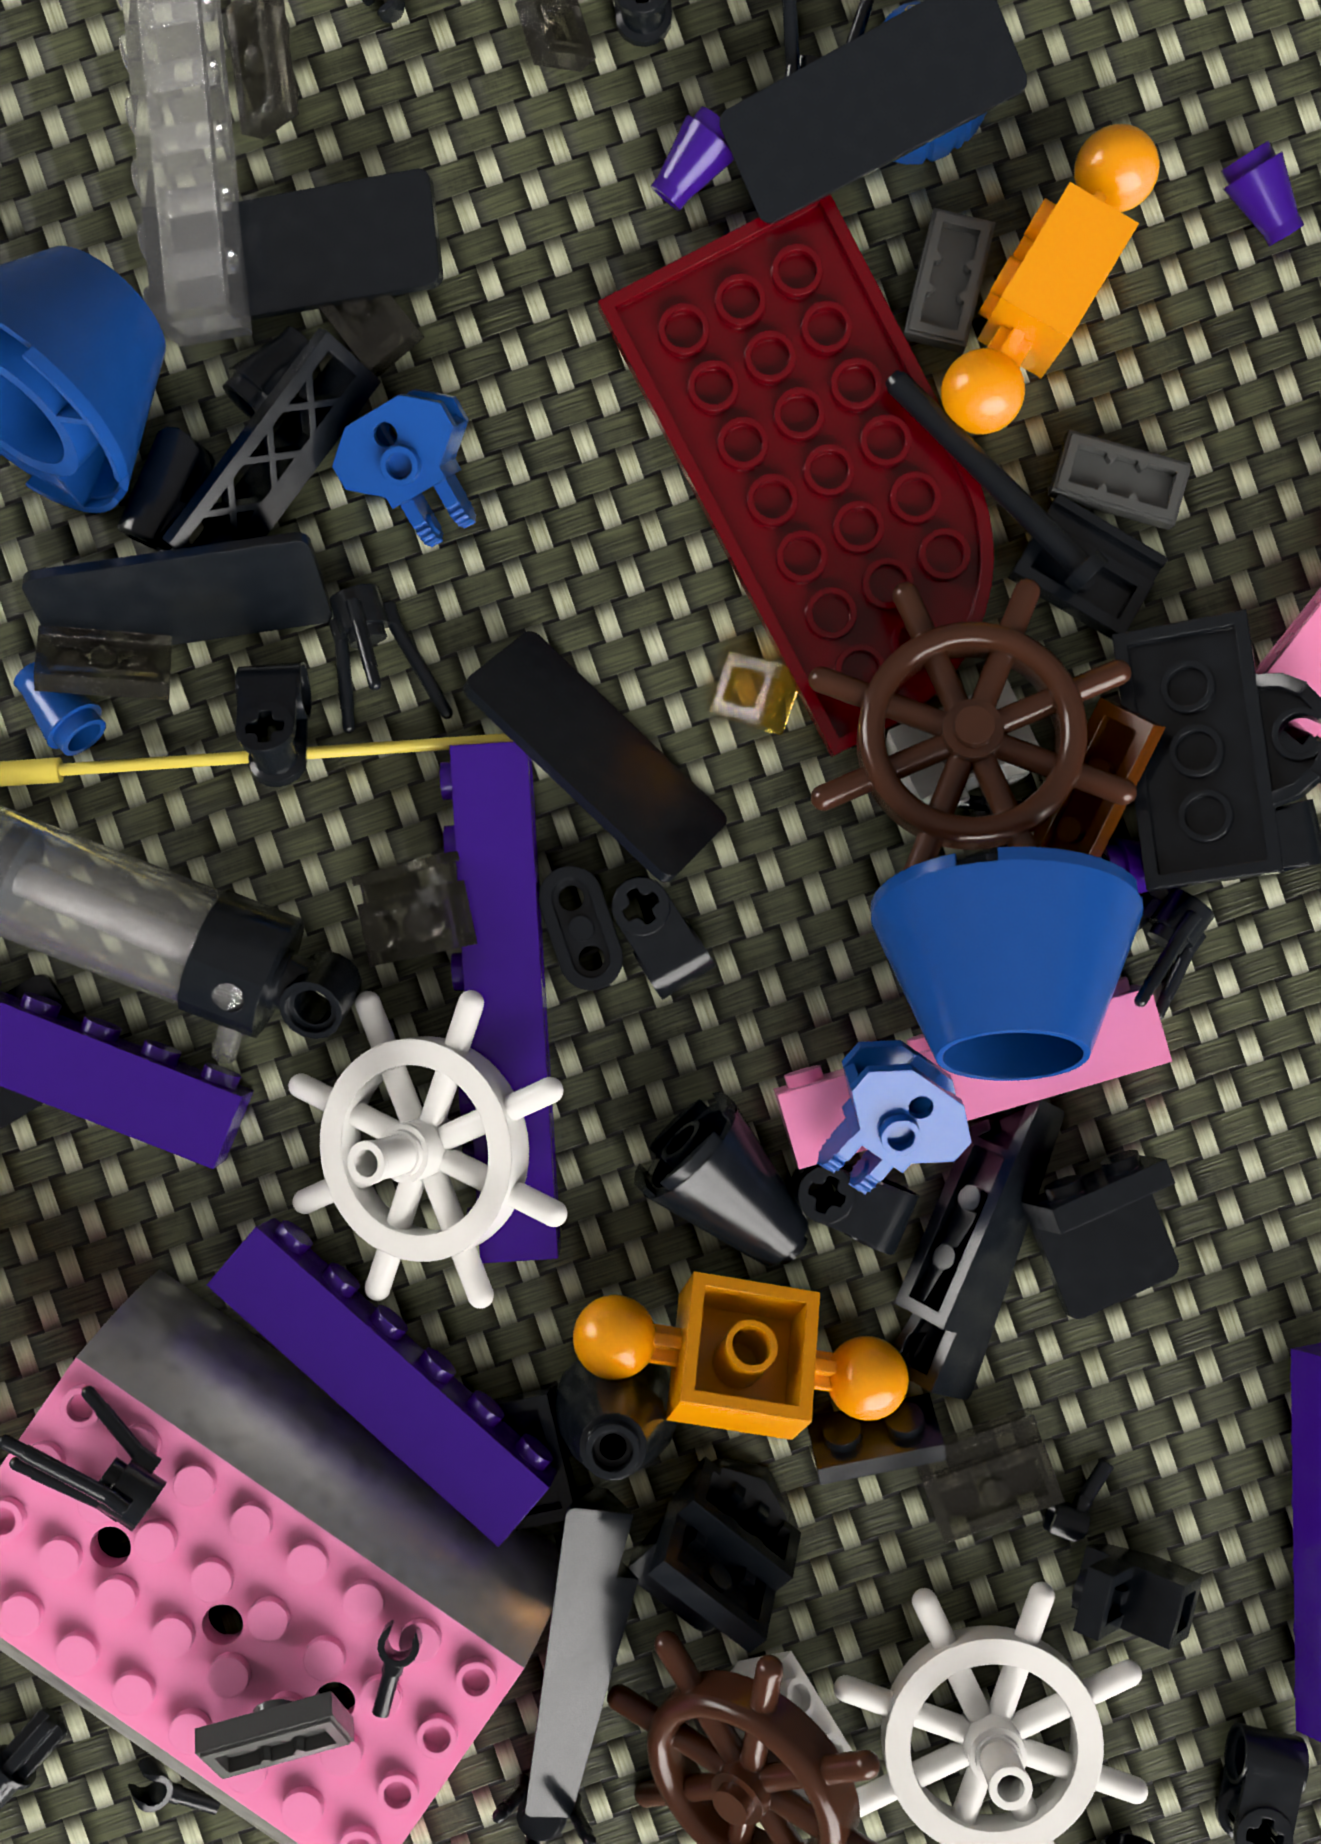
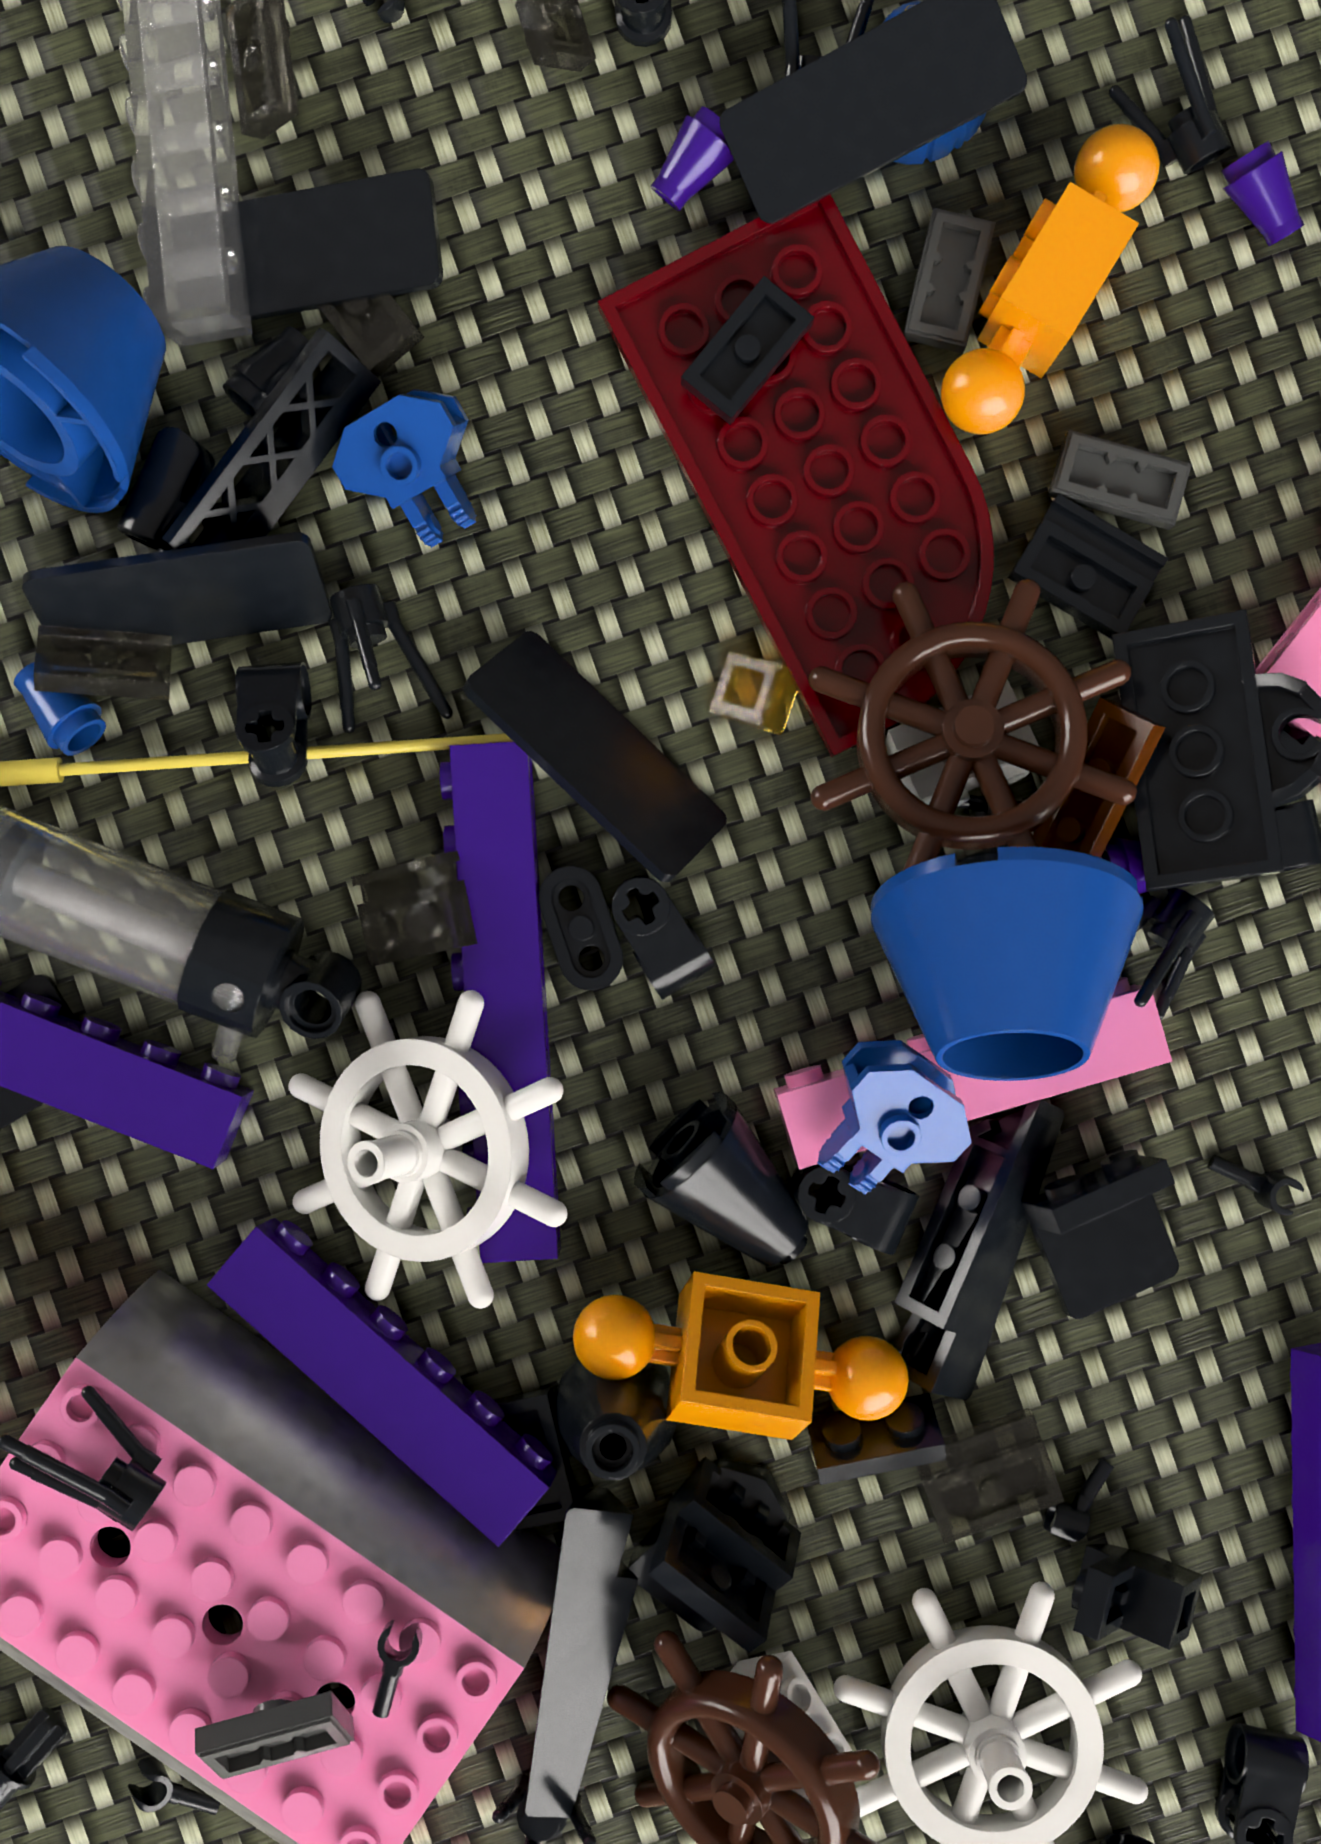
(747, 350): none -> black plate
(995, 481): black bar -> none
(1196, 131): none -> black plant
(1264, 1185): none -> black hand

